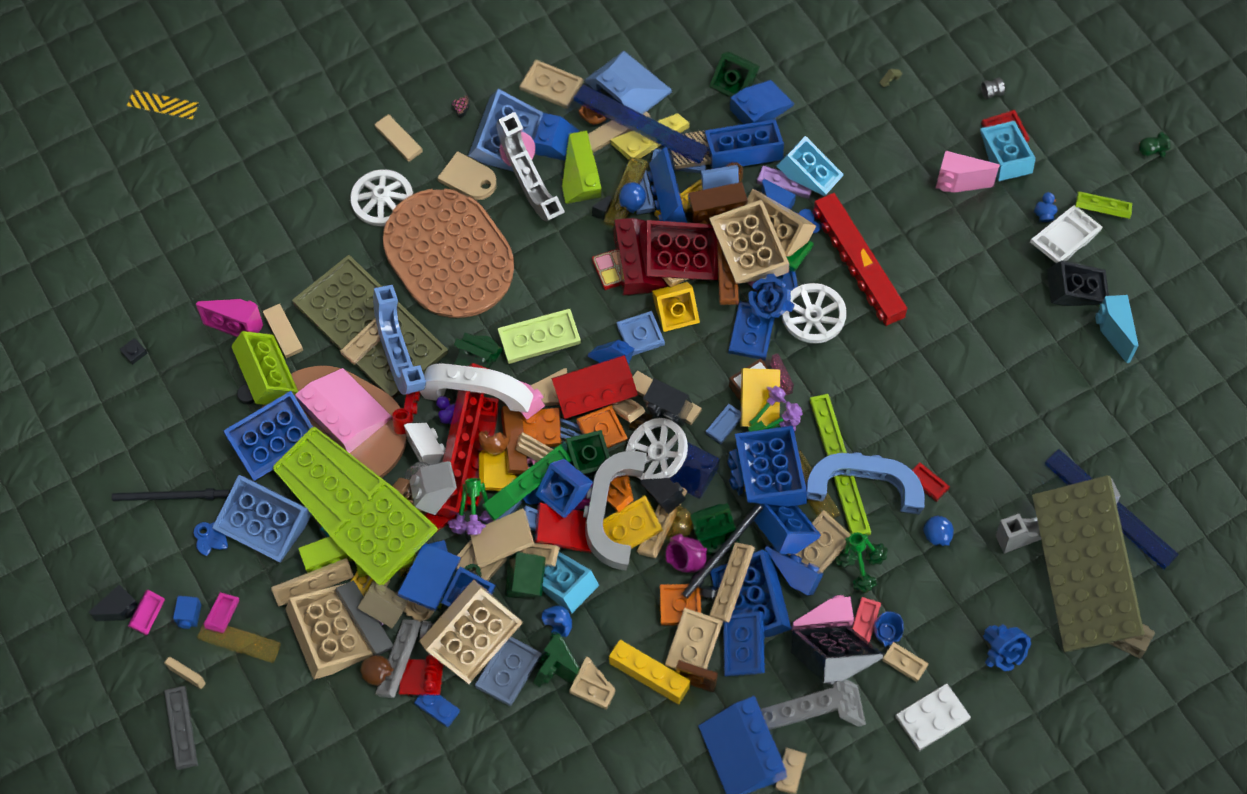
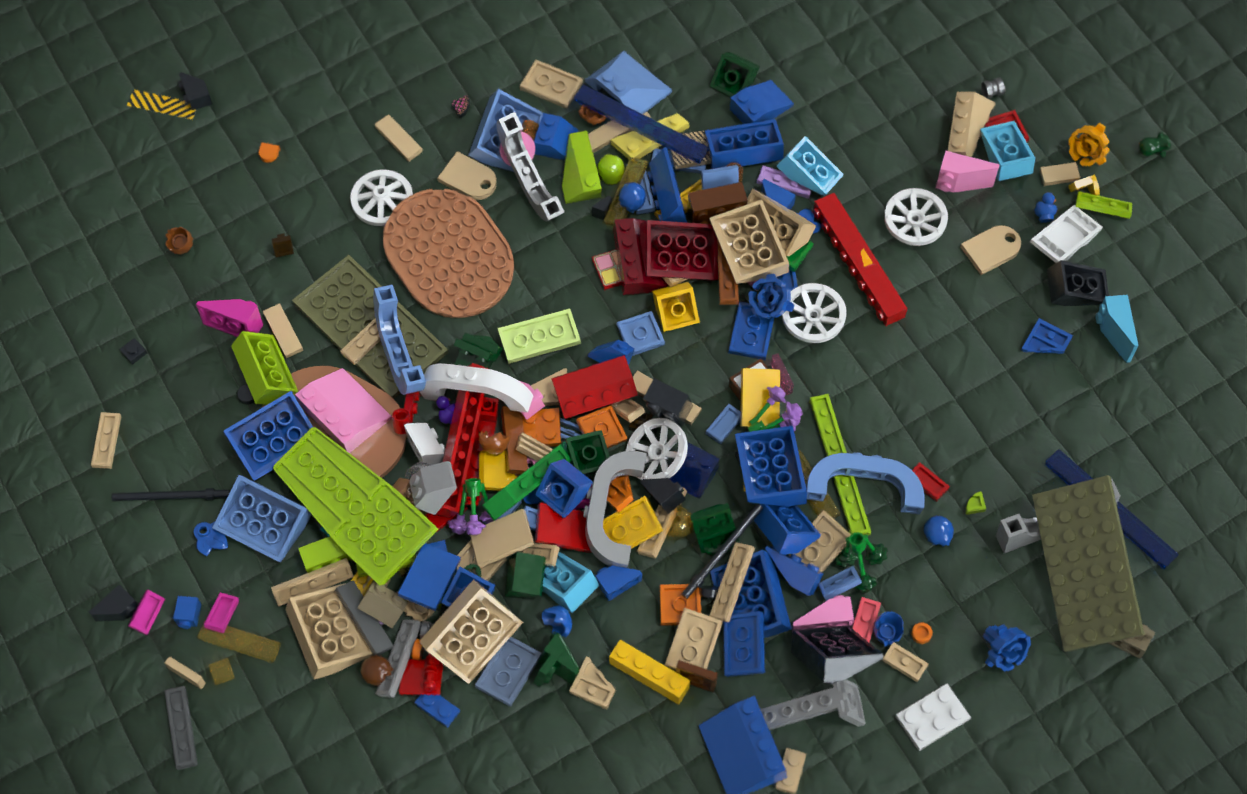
(106, 440): none -> tan tile
(179, 240): none -> dark orange hair
(196, 91): none -> black slope
(221, 671): none -> clear yellow tile
(268, 152): none -> orange tile
(282, 245): none -> dark brown tile
(418, 649): none -> orange tile
(530, 128): none -> clear orange wheel
(611, 169): none -> lime hair
(617, 580): none -> blue slope
(686, 554): magenta helmet -> none
(736, 478): blue slope -> none
(839, 583): none -> medium blue tile
(890, 75): olive tile -> none
(917, 215): none -> white wheel
(921, 633): none -> orange tile
(969, 116): none -> tan wedge
(976, 504): none -> lime tile
(991, 249): none -> tan tile
(1046, 339): none -> blue wing
(1059, 174): none -> tan tile
(1089, 182): none -> yellow tile
(1090, 144): none -> light orange piece

